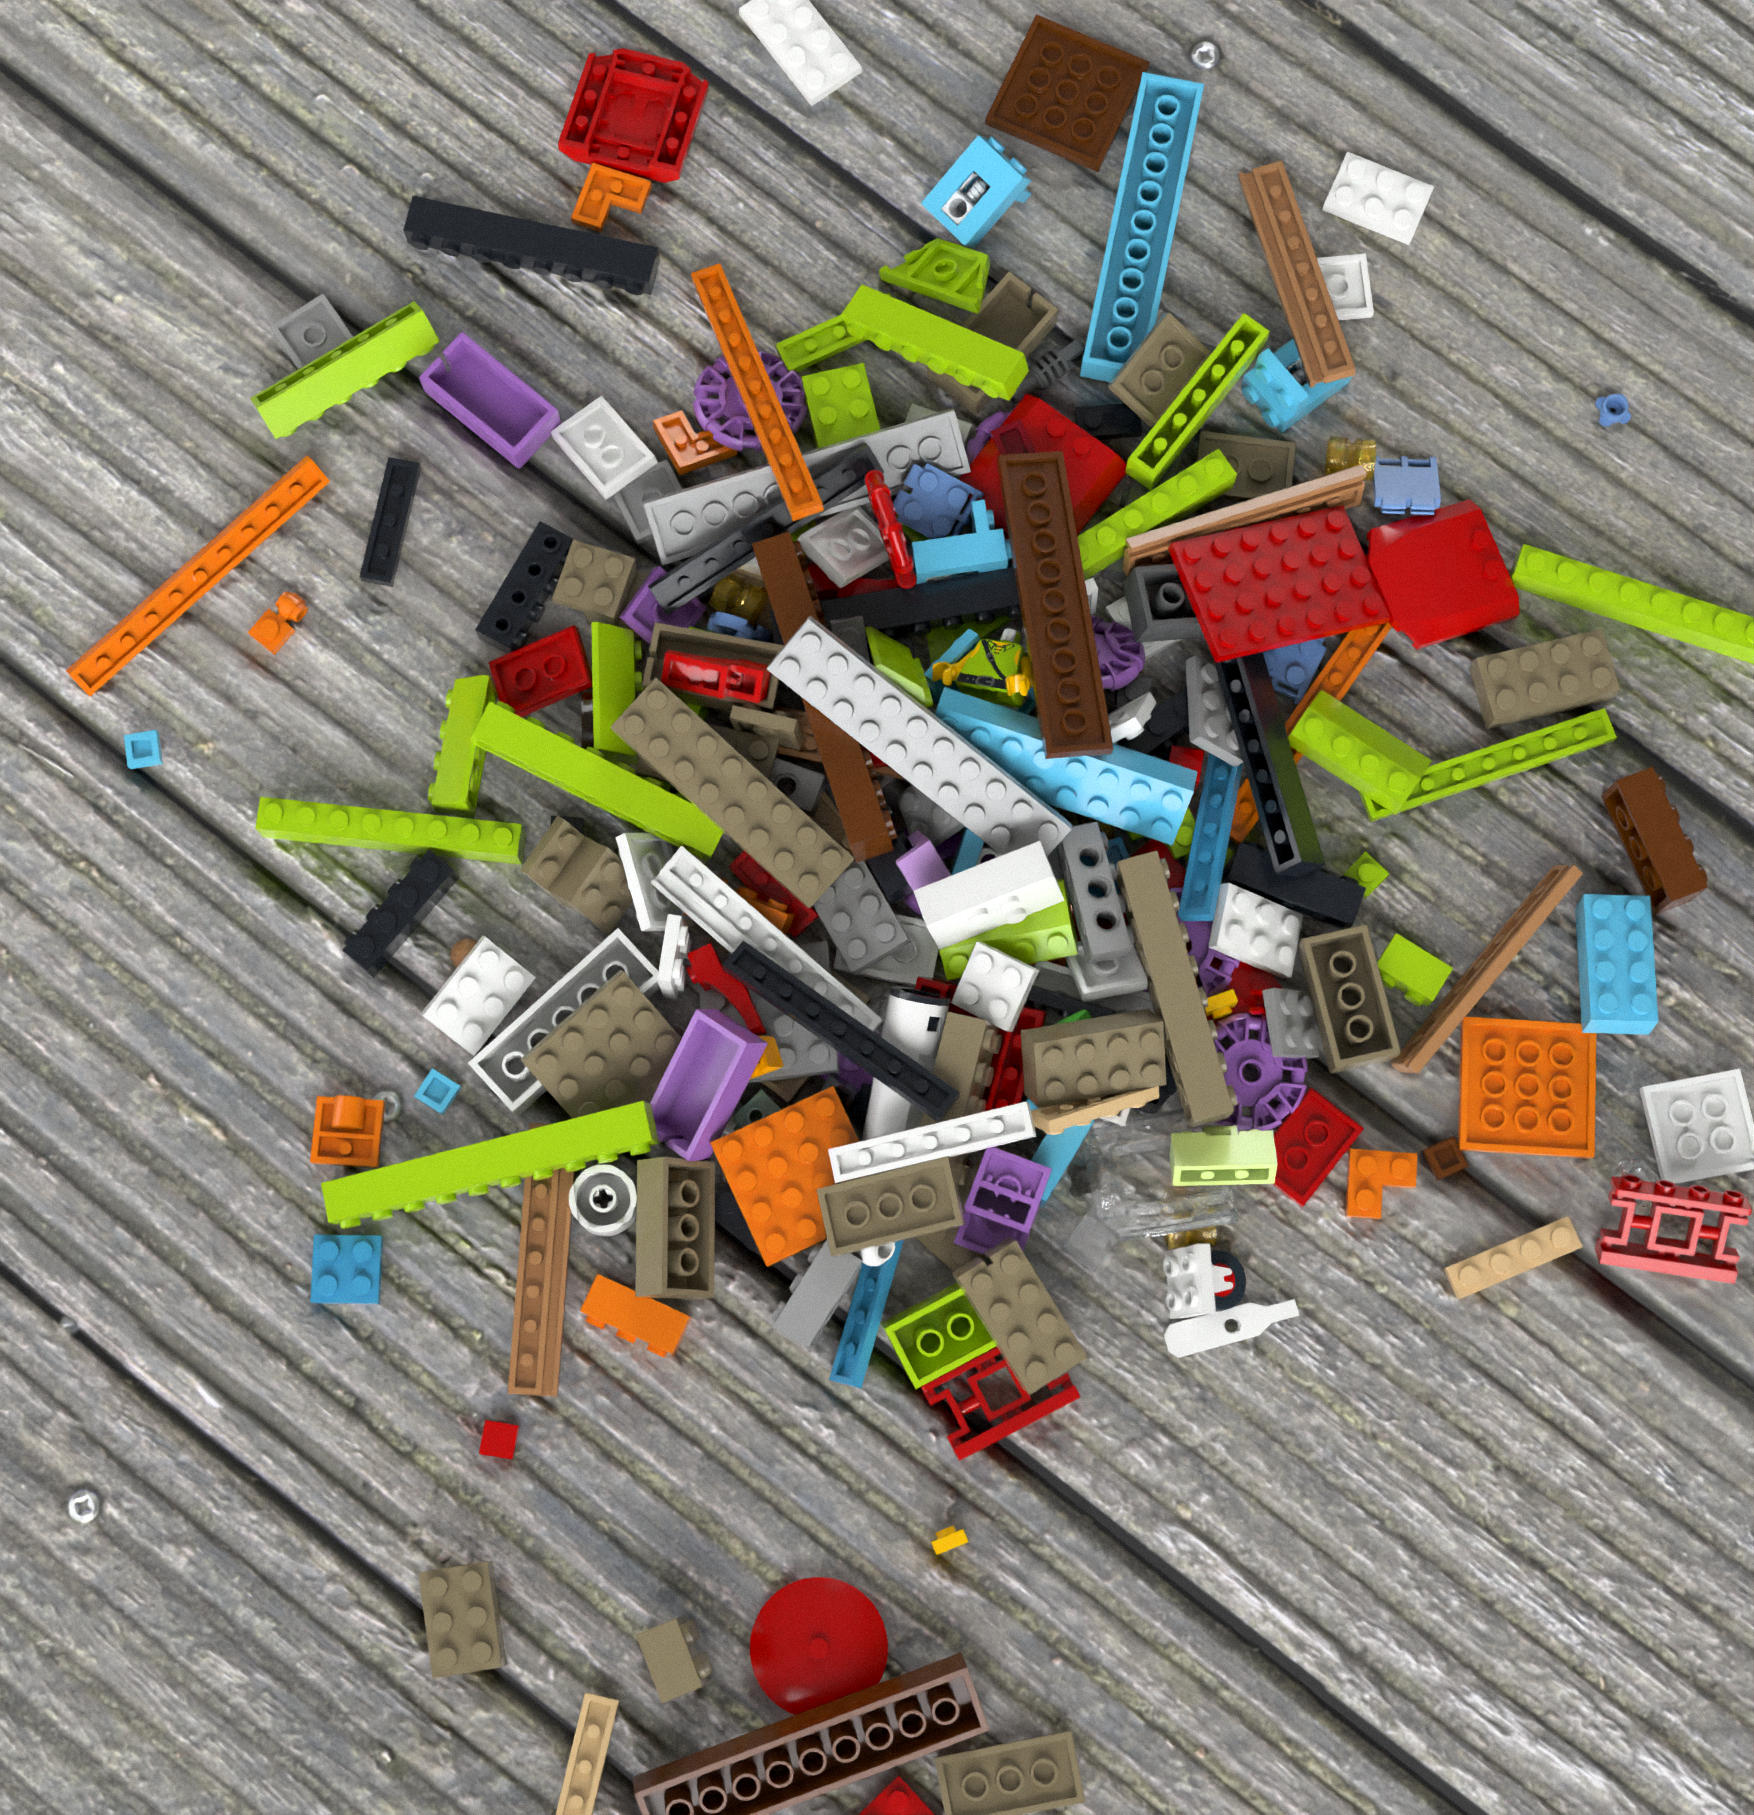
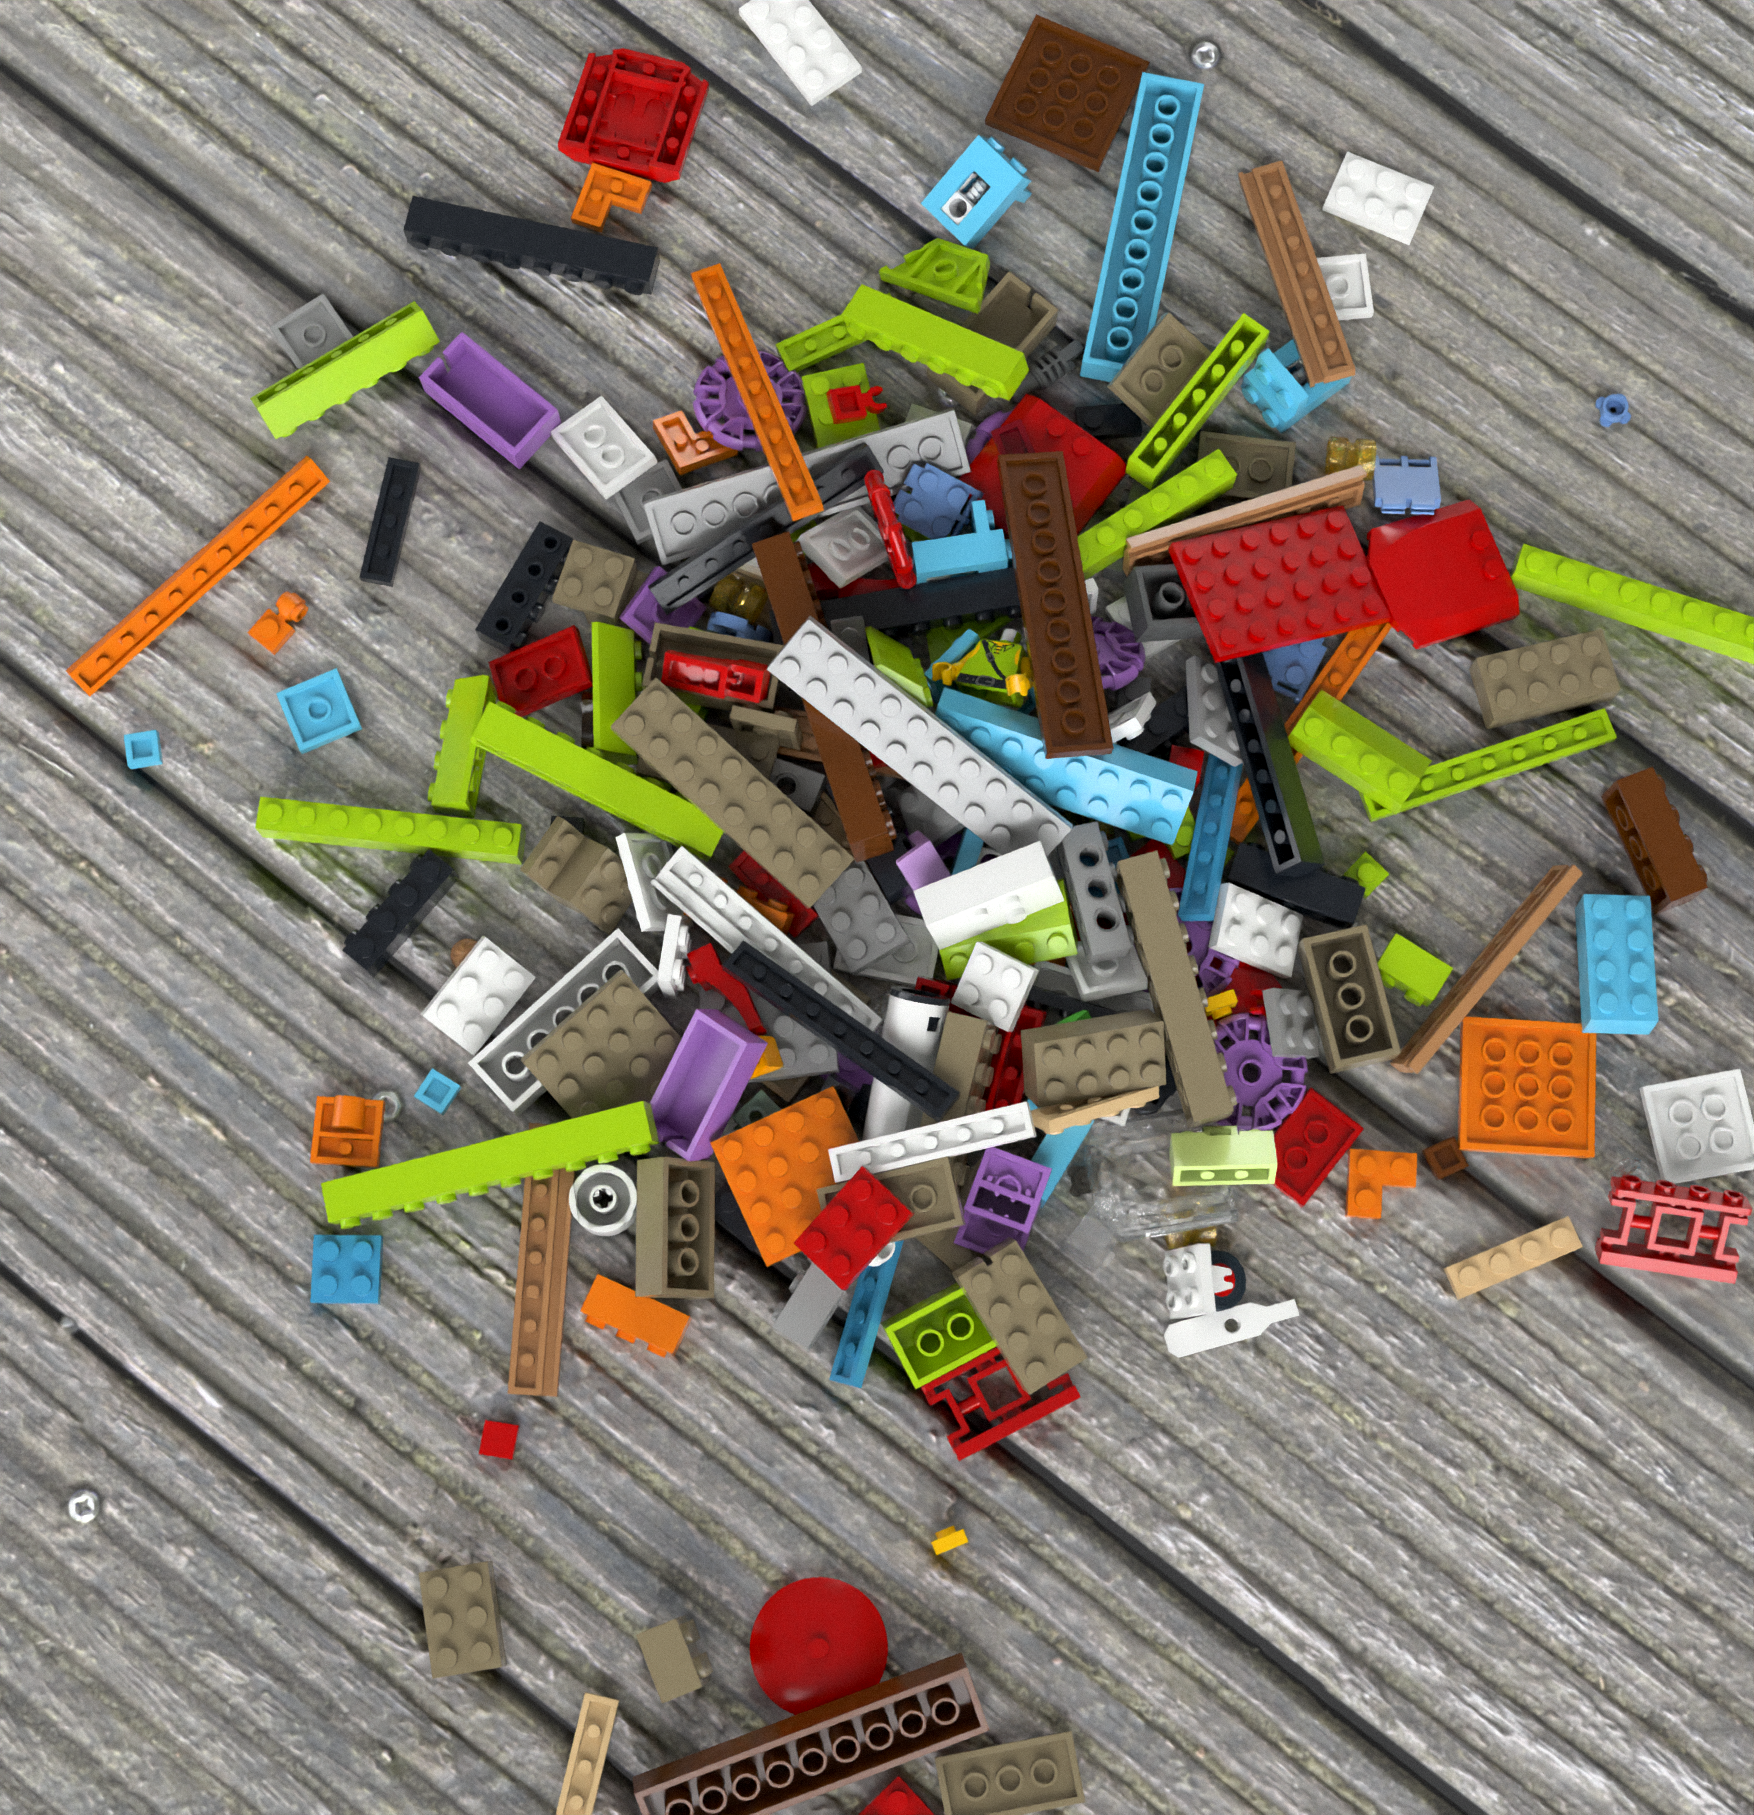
(319, 711): none -> medium azure plate
(850, 405): none -> red plate
(853, 1228): none -> red plate

